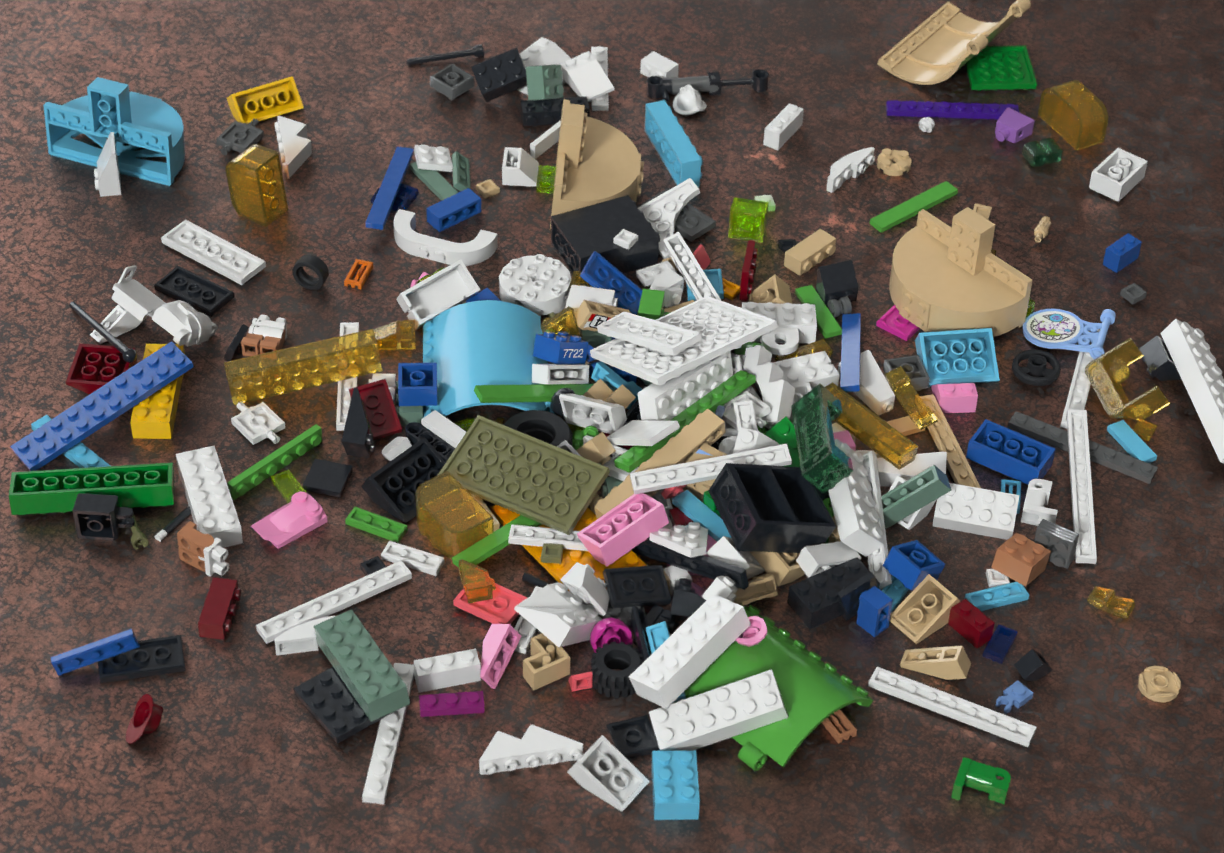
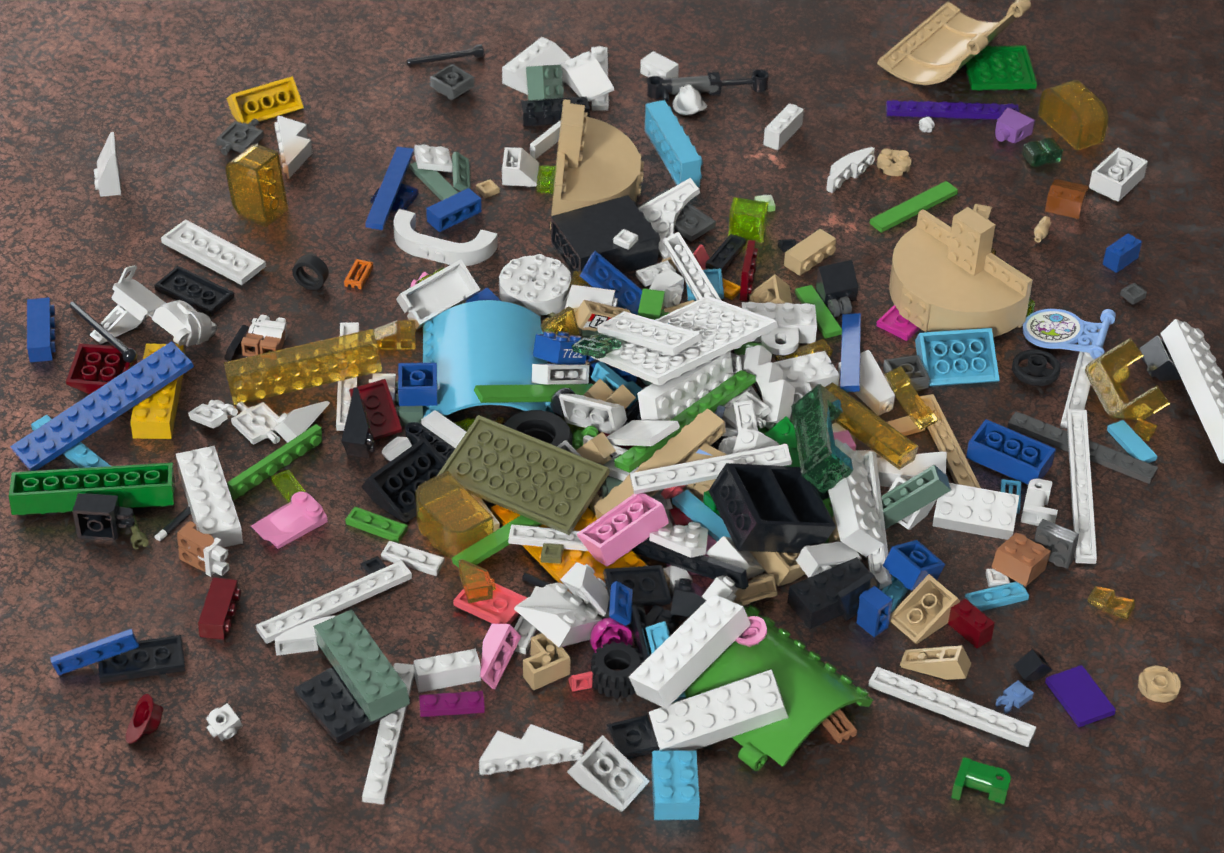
(40, 330): none -> blue brick
(132, 117): medium azure piece -> none
(213, 413): none -> white plate
(223, 722): none -> white brick
(298, 420): none -> white slope
(327, 477): black tile -> none
(500, 74): black brick -> none
(596, 346): none -> clear green plate
(620, 603): none -> blue plate
(726, 252): none -> black plate
(956, 397): bright pink slope -> none
(1000, 643): clear blue tile -> none
(1066, 198): none -> dark orange slope
(1080, 696): none -> dark purple tile

